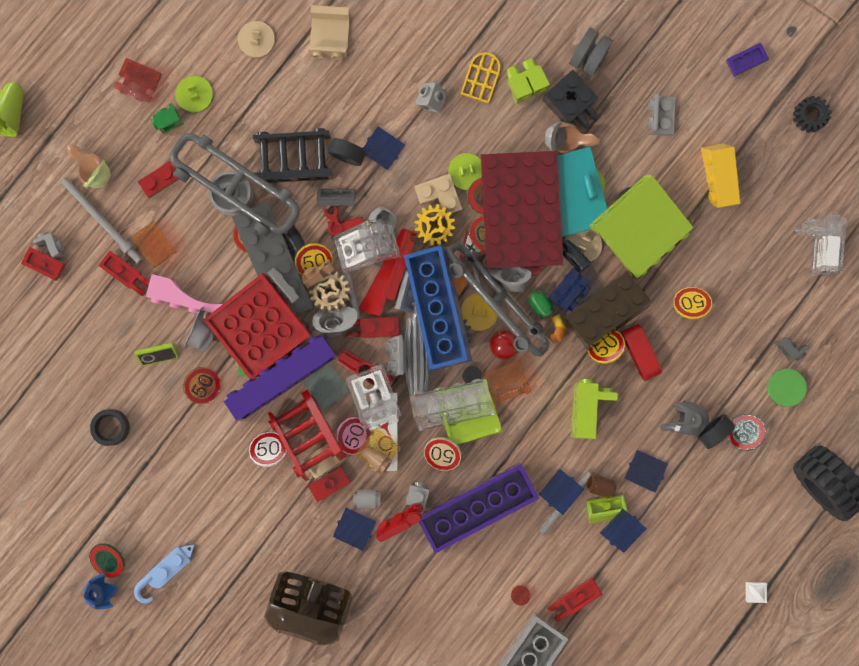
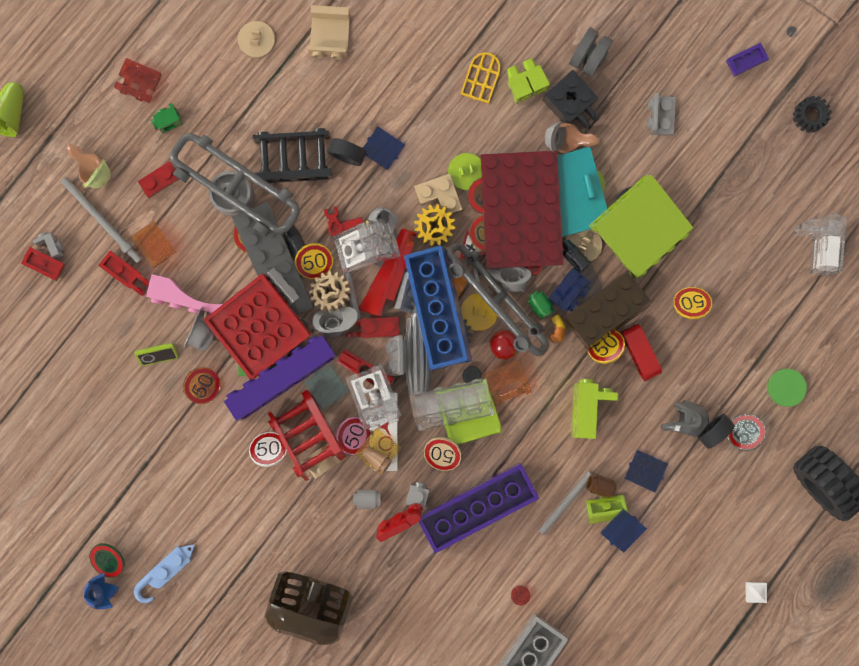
(94, 427): black tyre -> none
(194, 94): lime piece -> none
(315, 274): medium nougat plate -> none
(329, 484): red plate -> none
(336, 197): dark grey plate -> none
(354, 529): clear blue piece -> none
(431, 97): light grey brick -> none
(561, 492): clear blue piece -> none
(576, 599): red hinge -> none
(721, 174): yellow wedge -> none
(788, 347): dark grey bracket -> none

